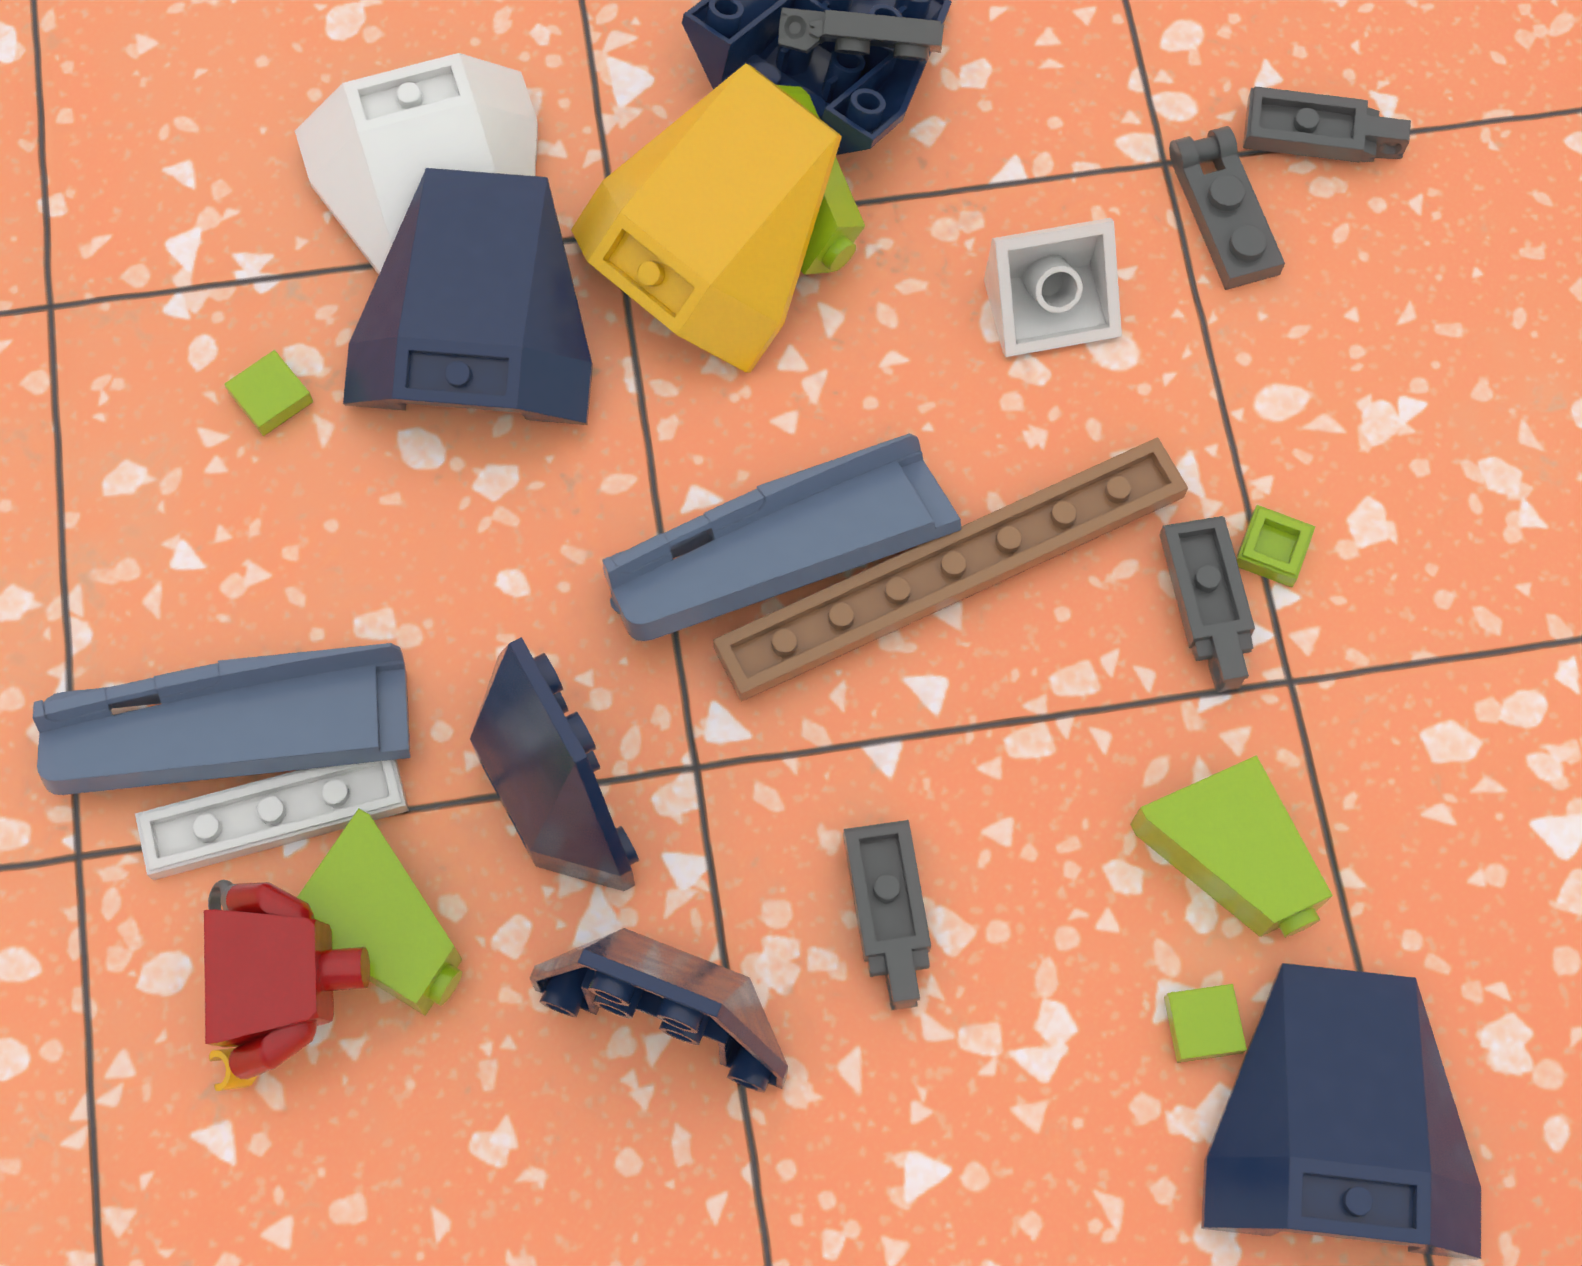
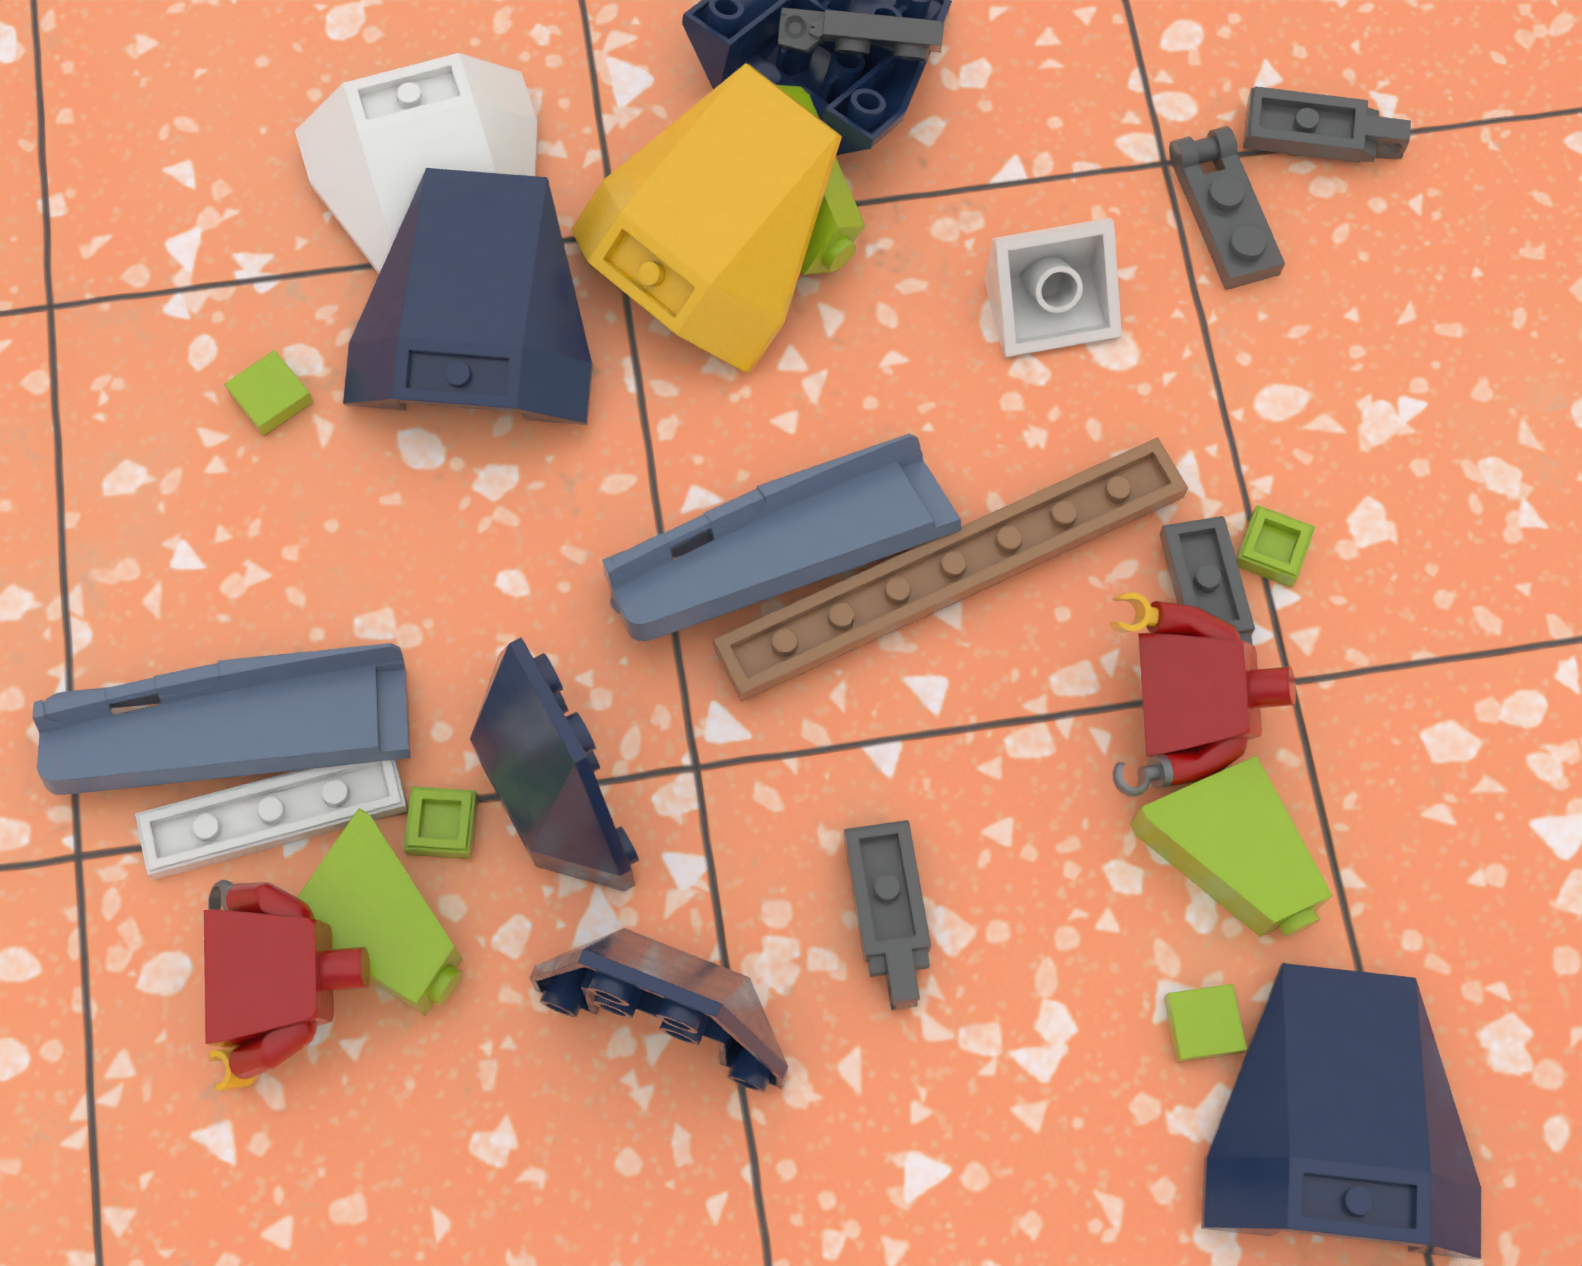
(441, 822): none -> lime tile
(1196, 693): none -> red torso

